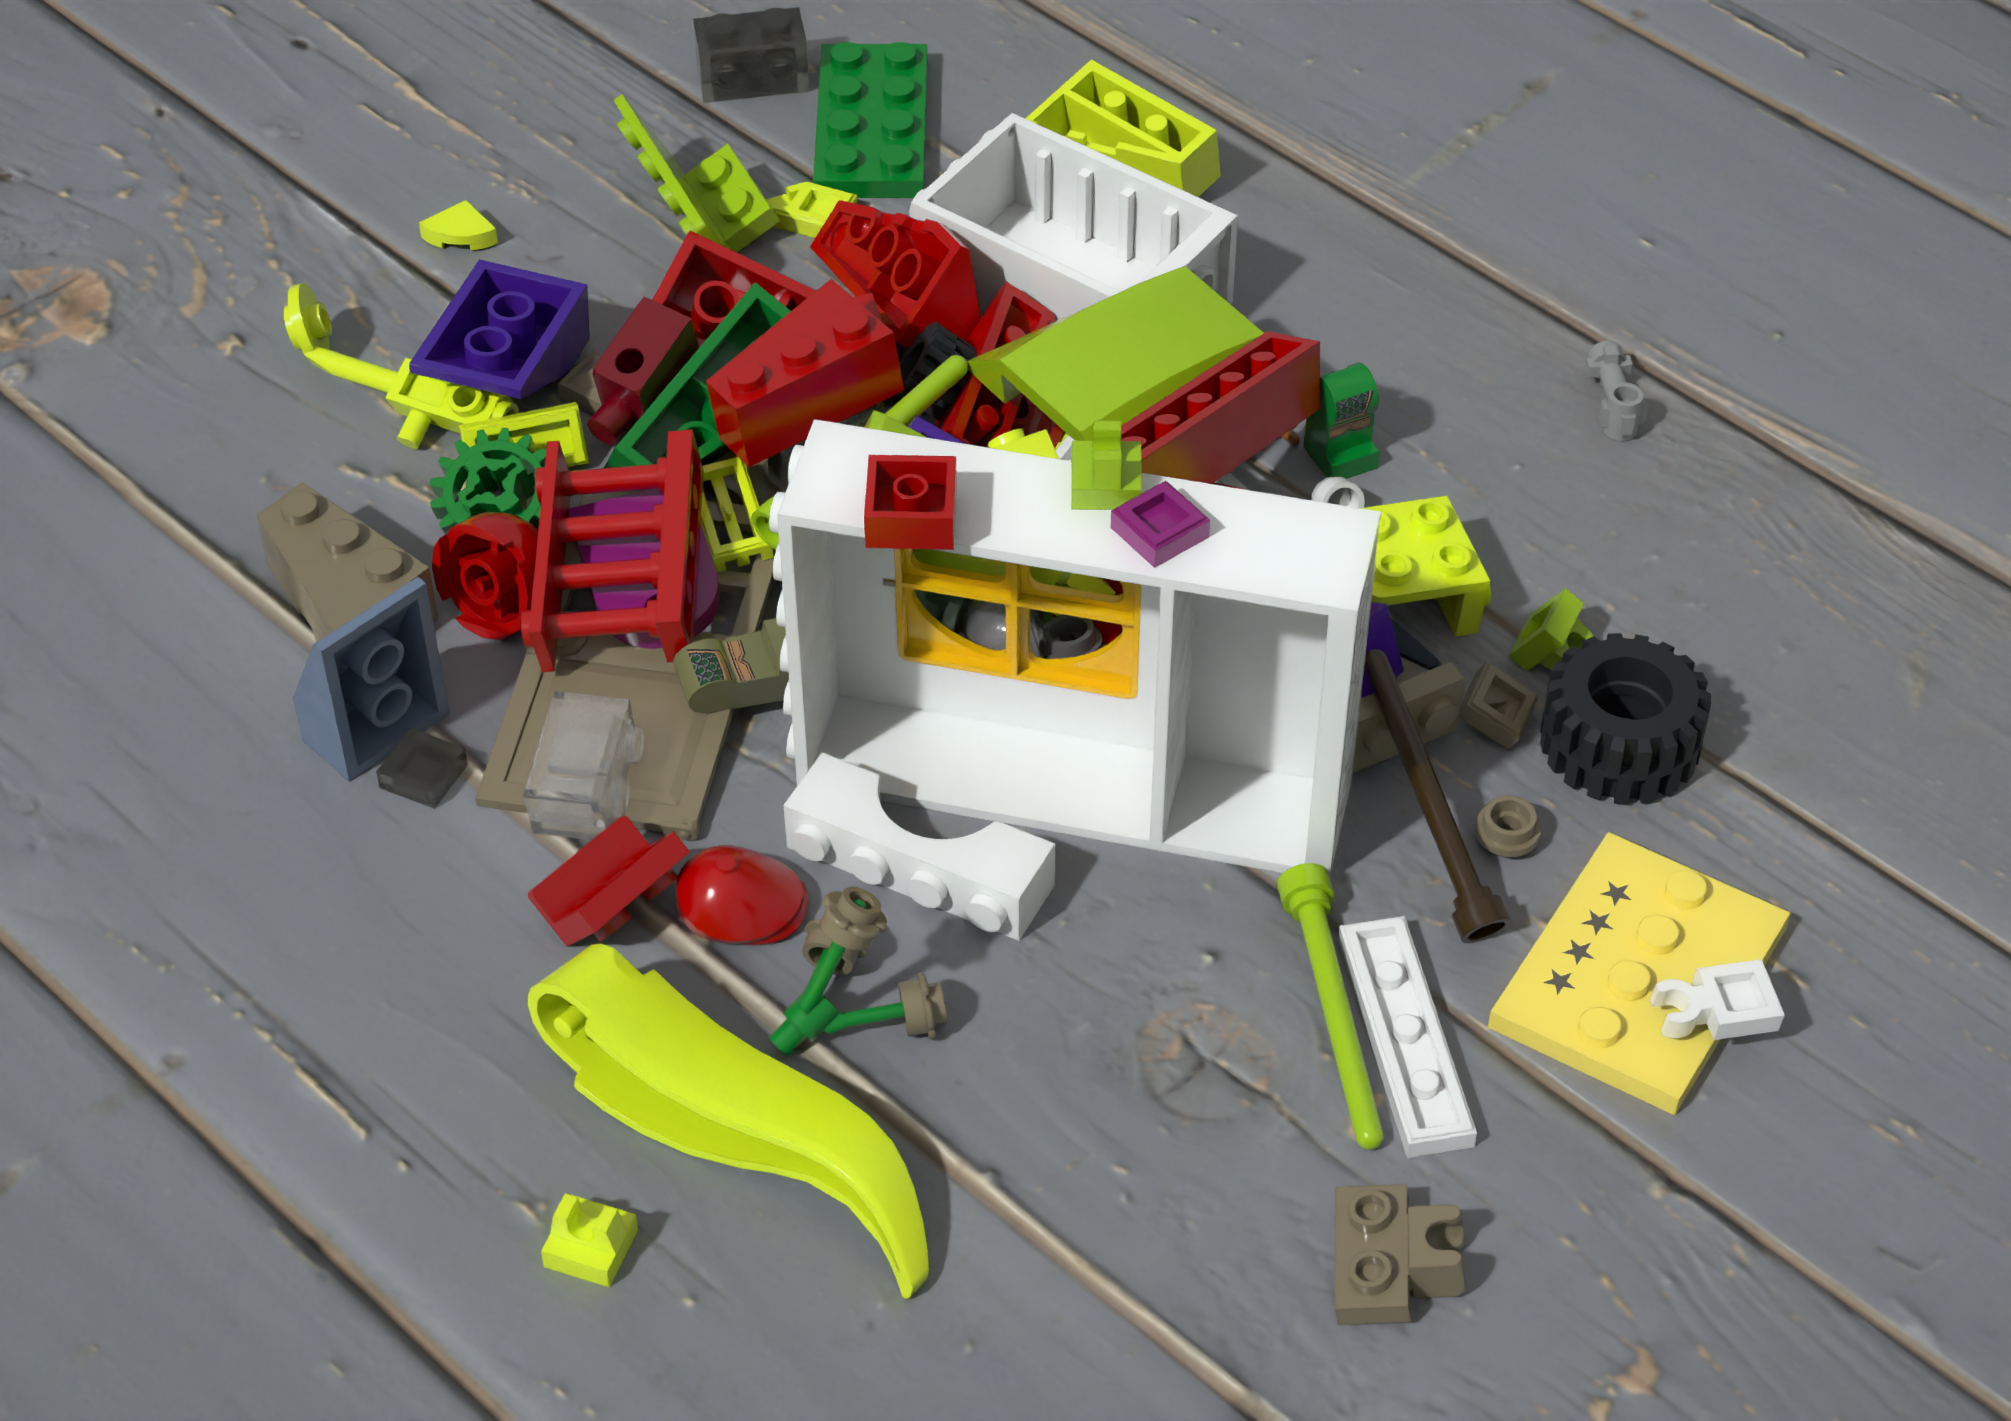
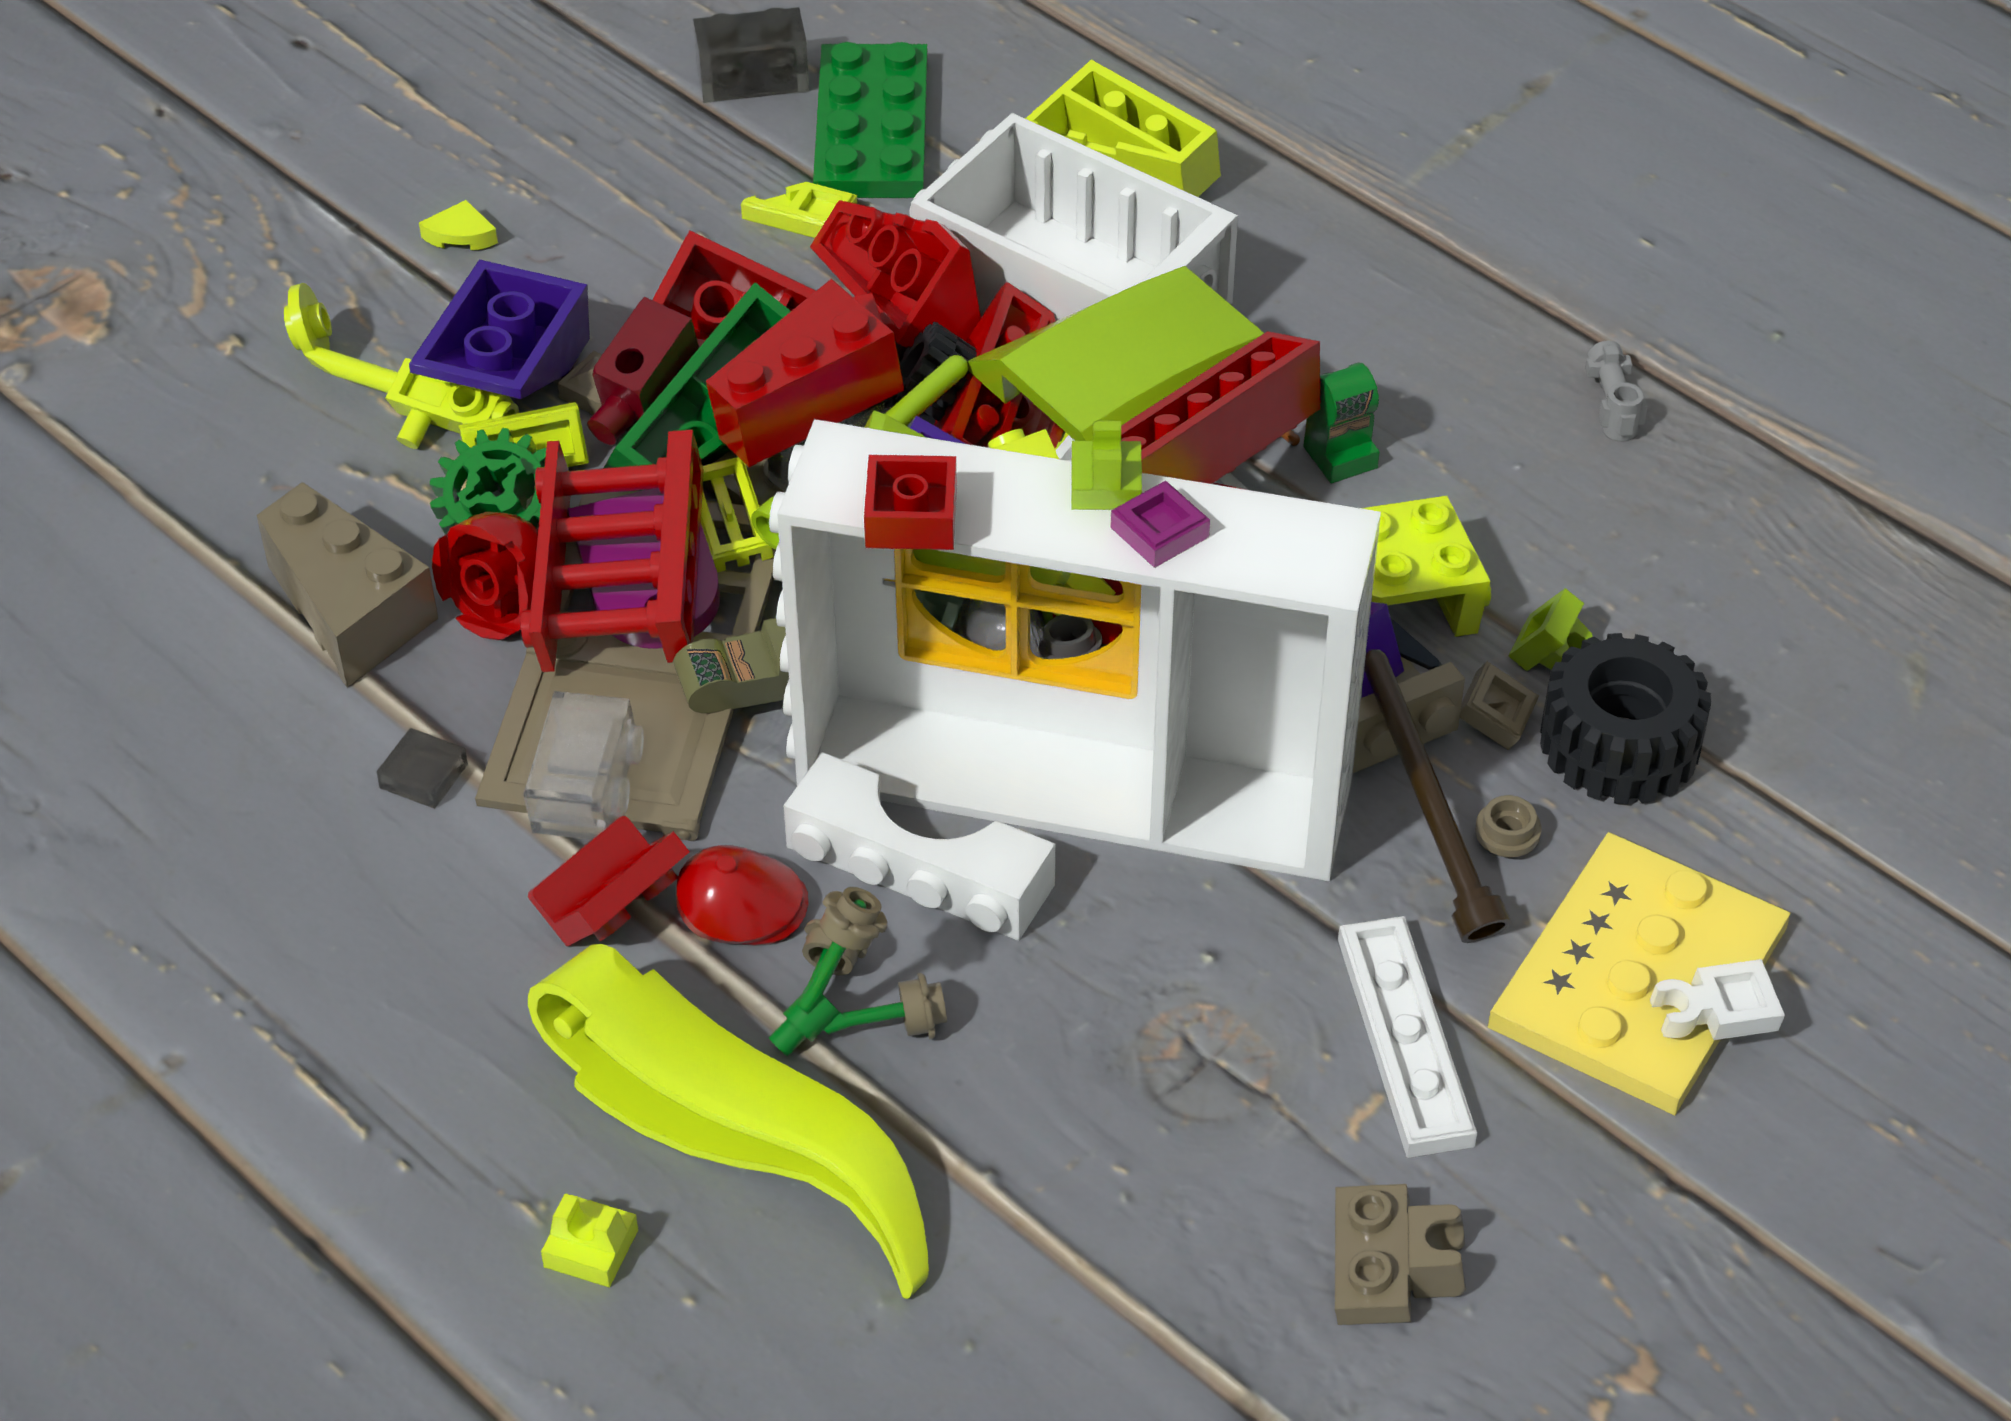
(372, 682): sand blue slope -> none
(715, 195): lime bracket -> none
(1307, 896): lime piece -> none
(1338, 491): white hinge -> none

